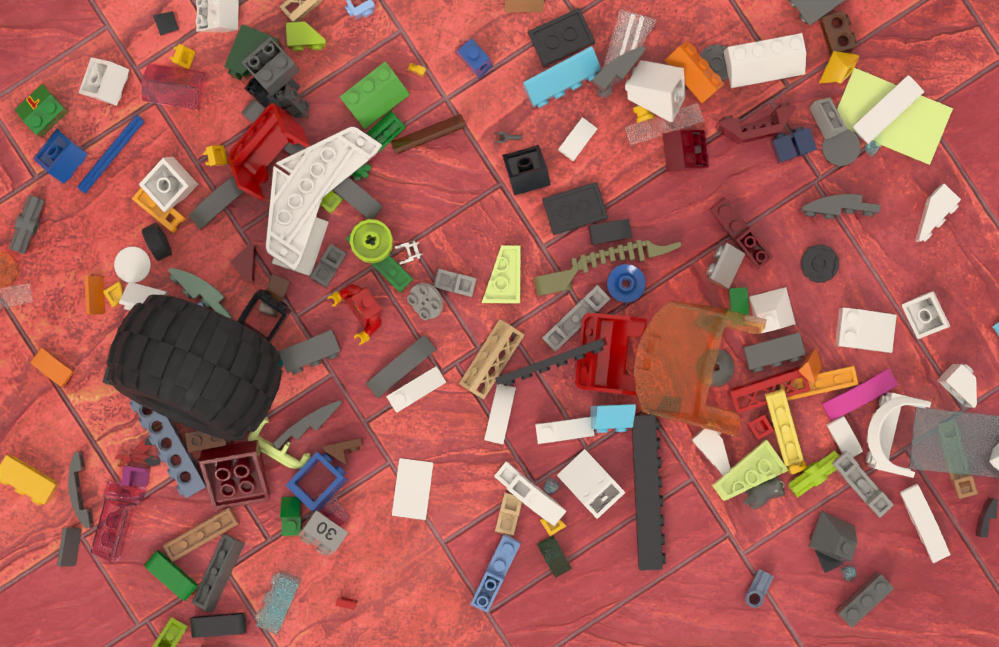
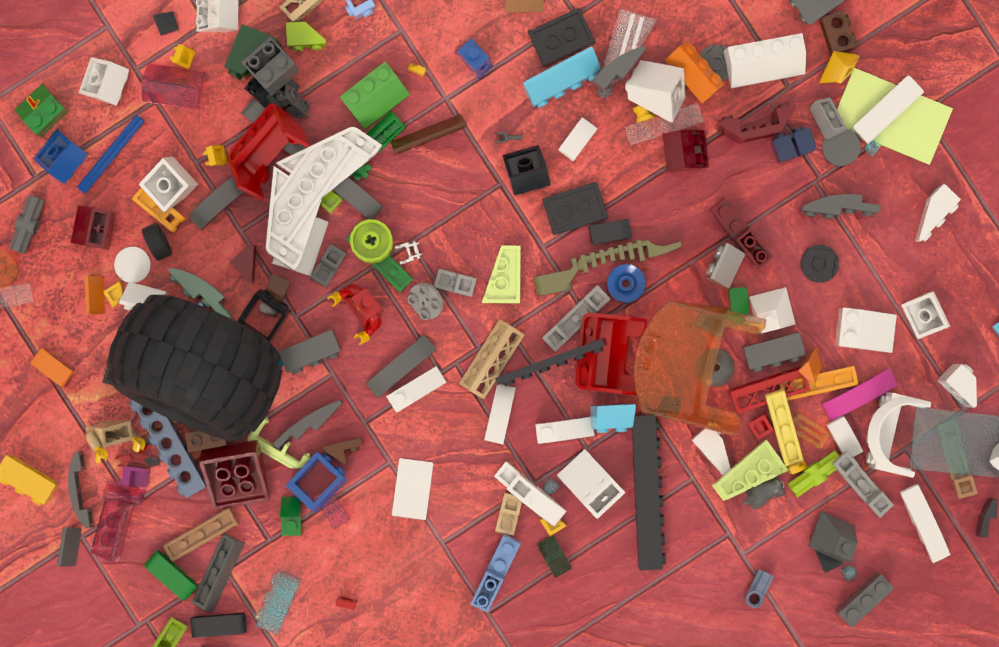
(93, 227): none -> dark red slope
(111, 433): none -> tan torso
(322, 534): light grey brick -> none
(822, 439): none -> clear yellow tile

